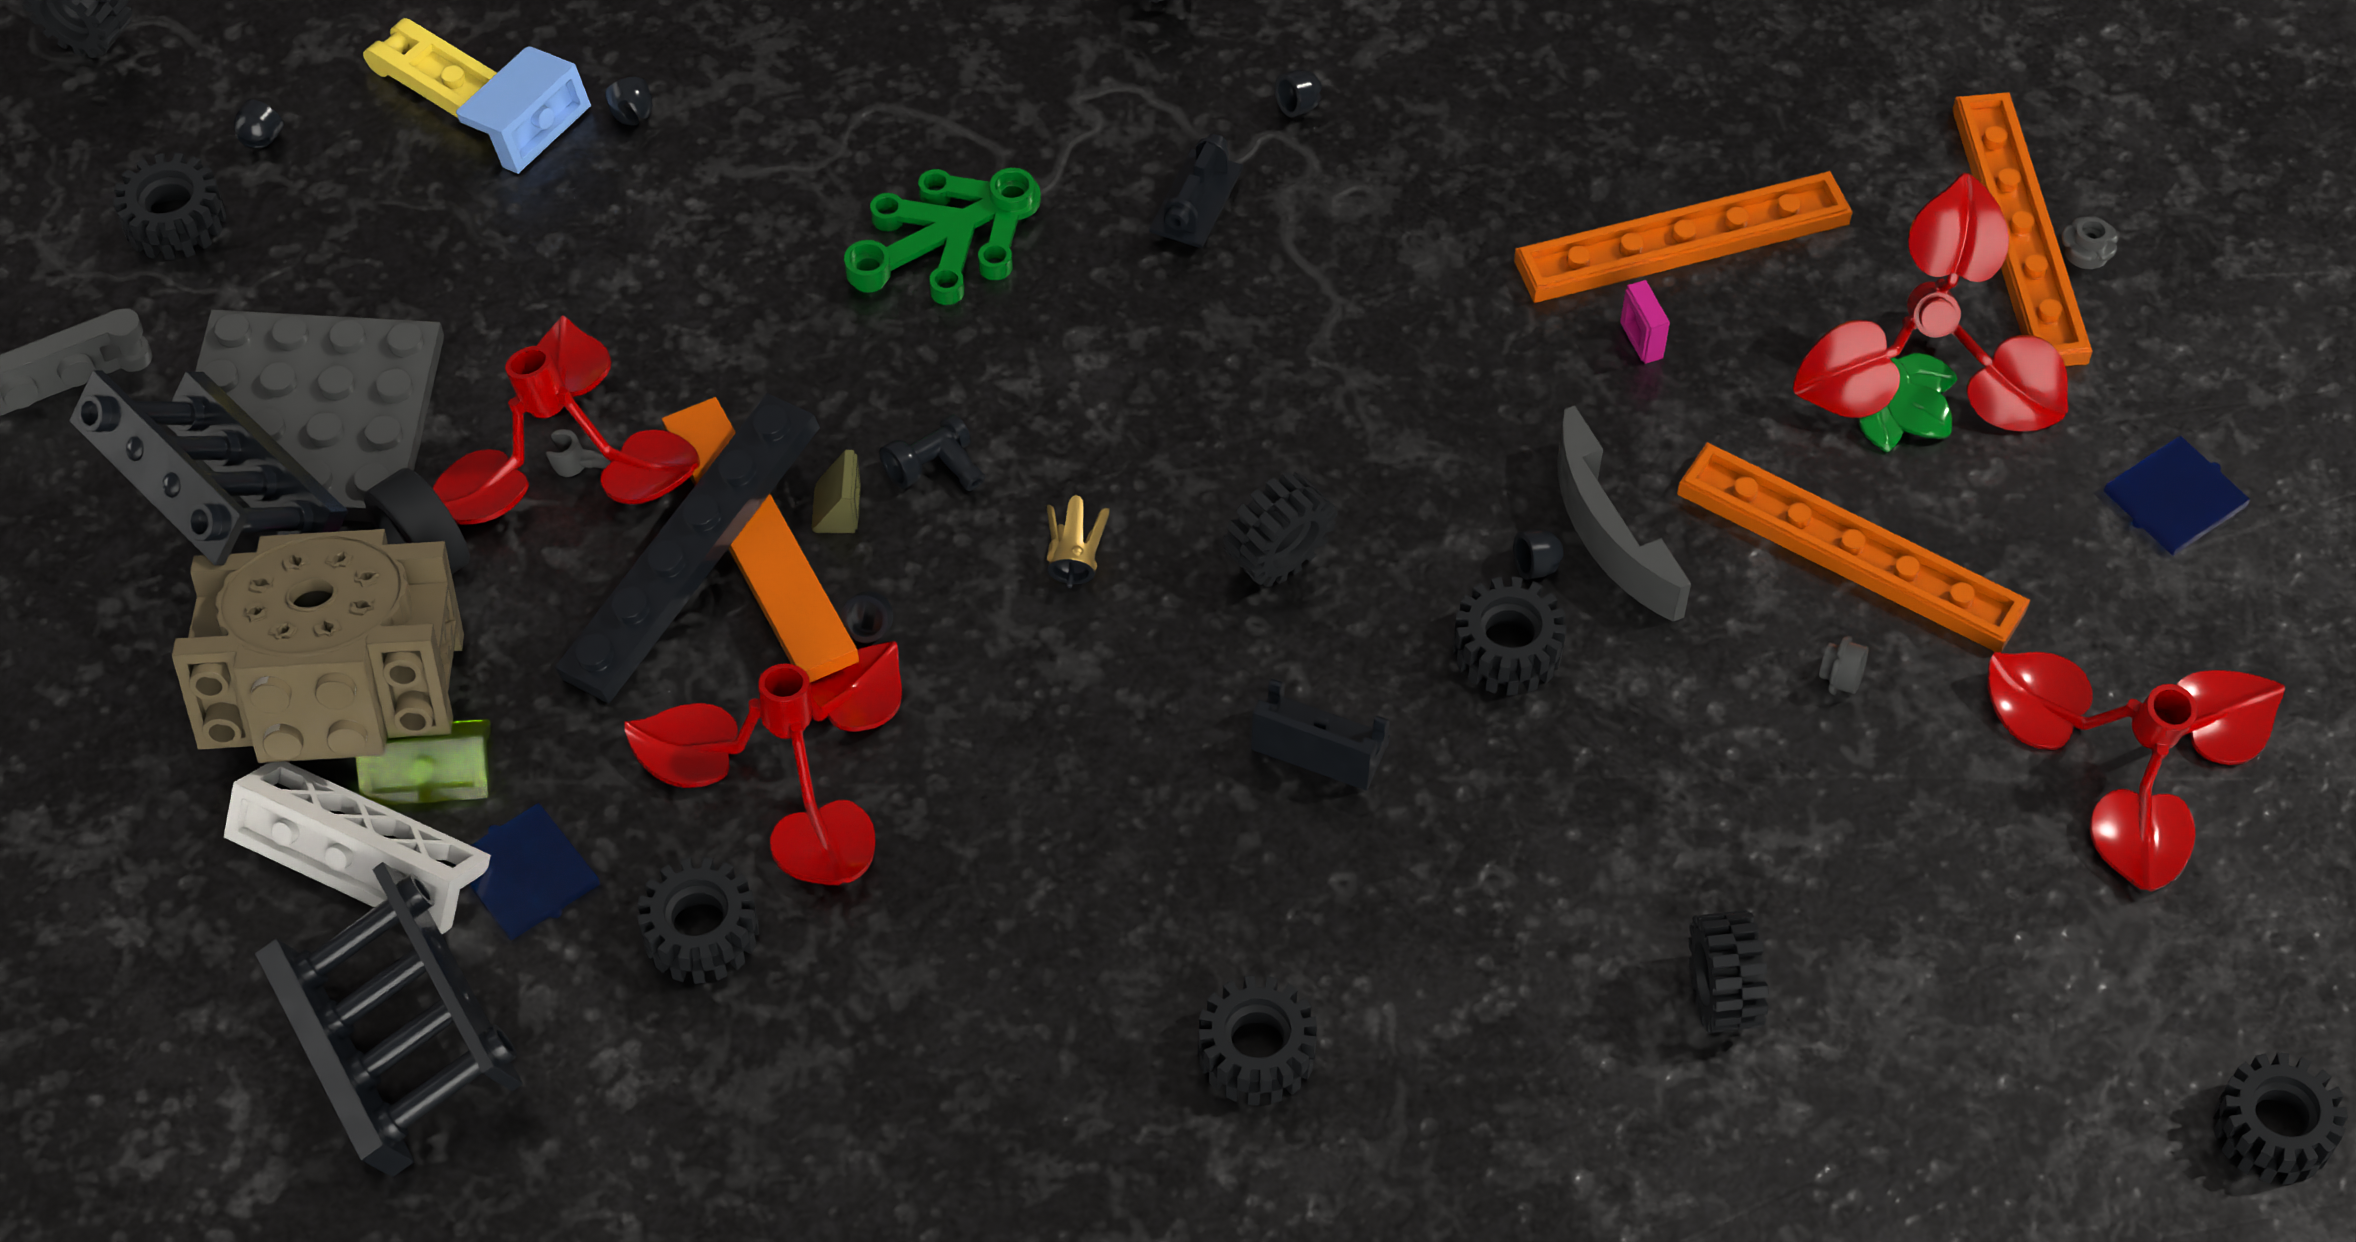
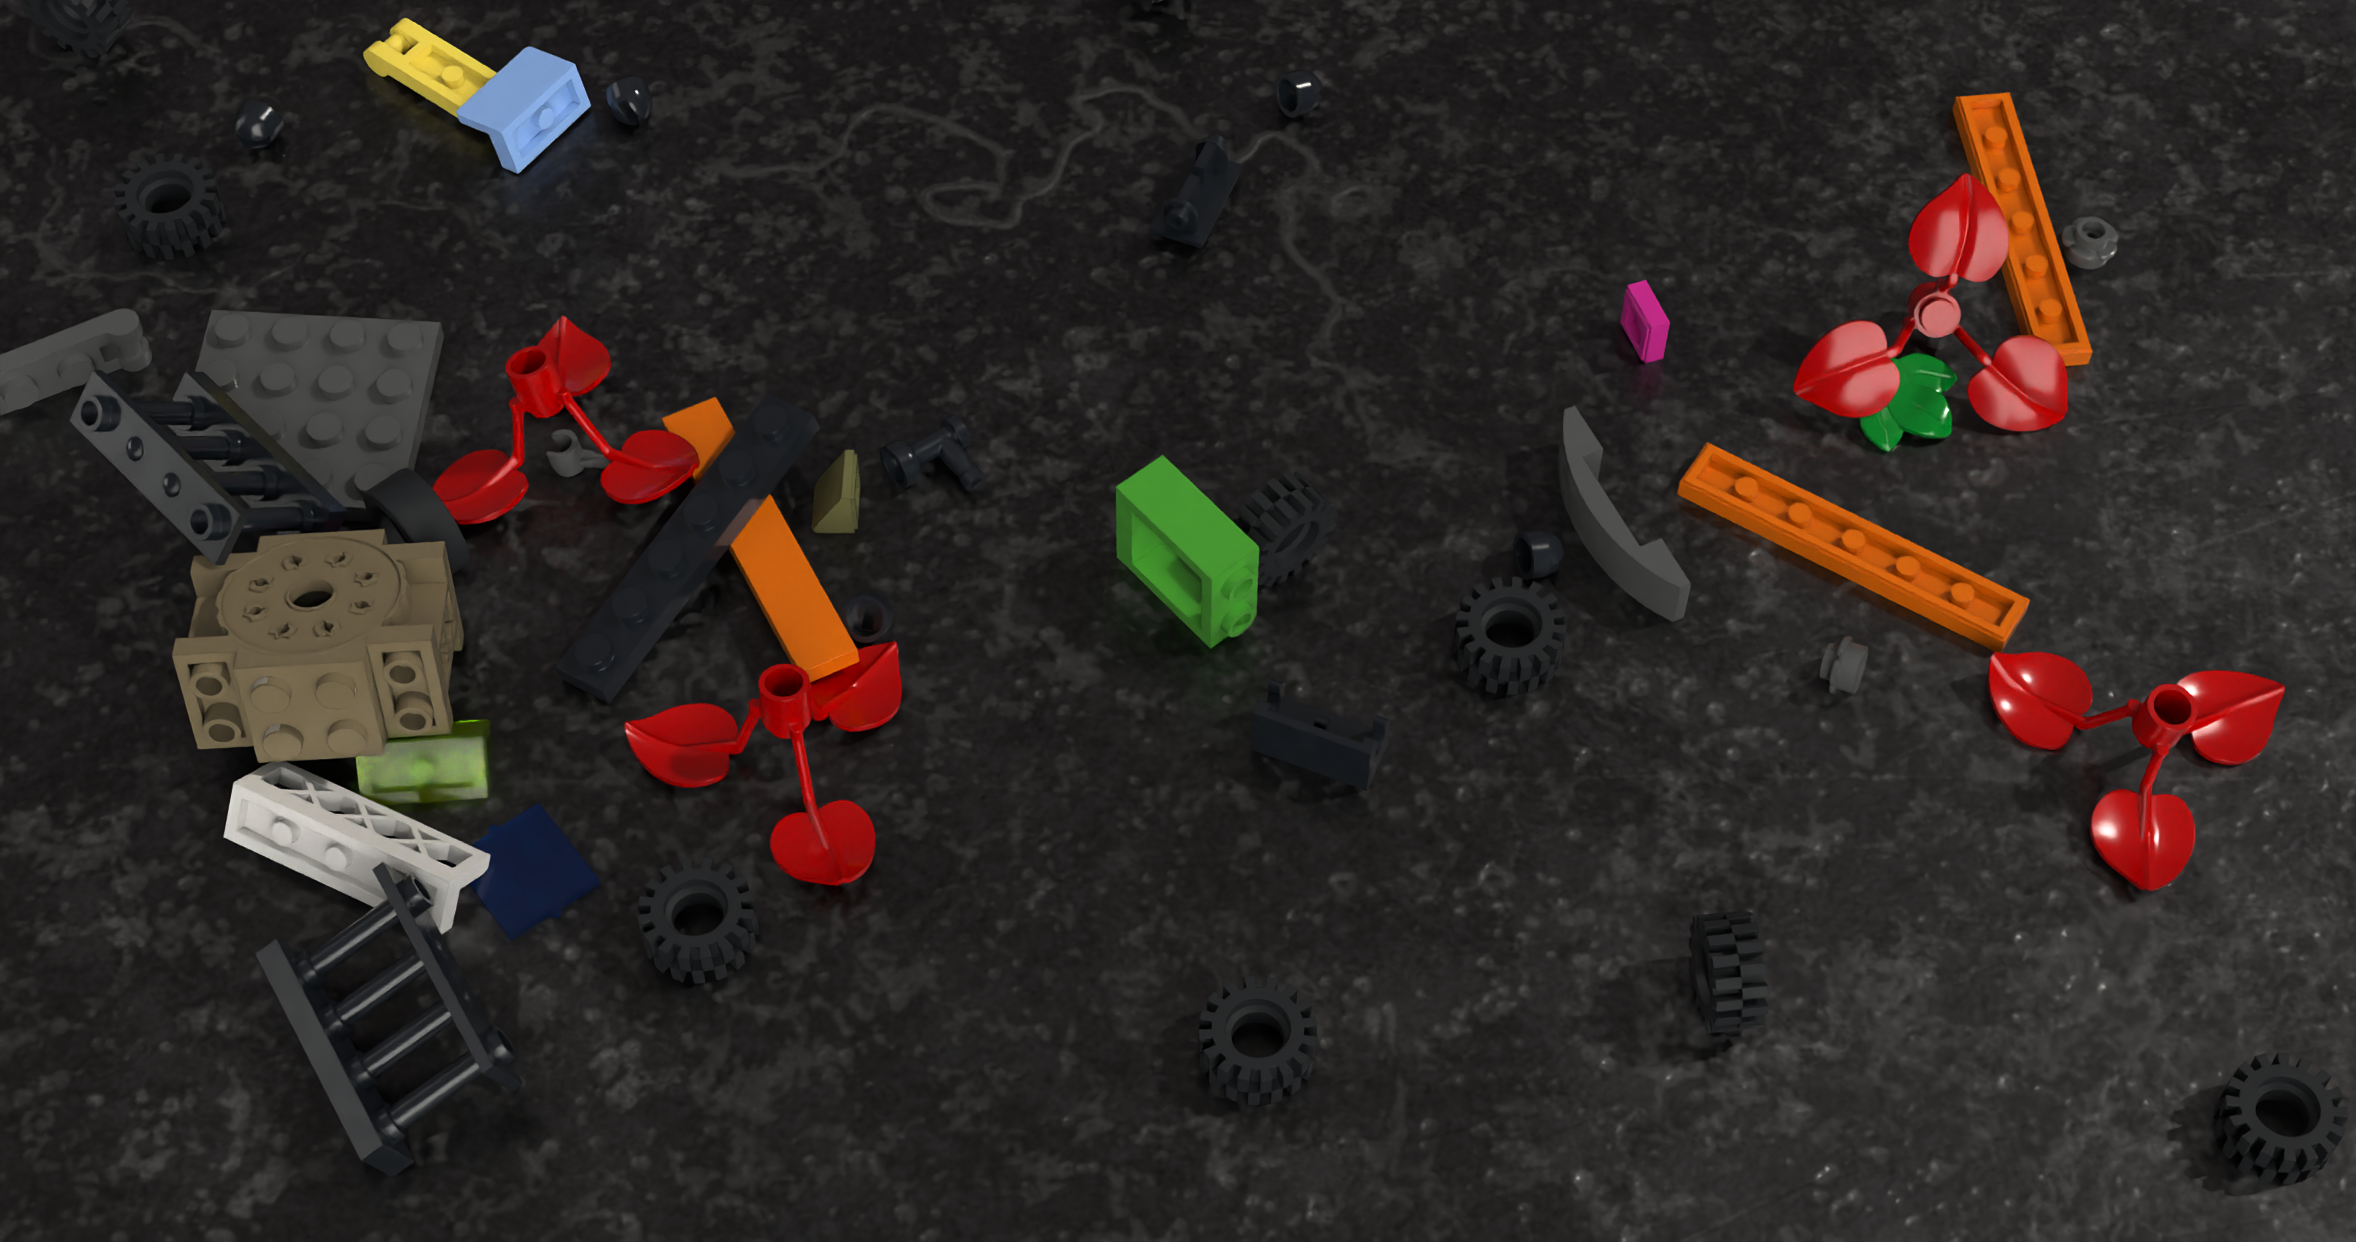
(1006, 199): green plant -> none
(1068, 556): pearl gold piece -> none
(1187, 551): none -> bright green window
(1682, 236): orange tile -> none
(2176, 495): clear blue piece -> none

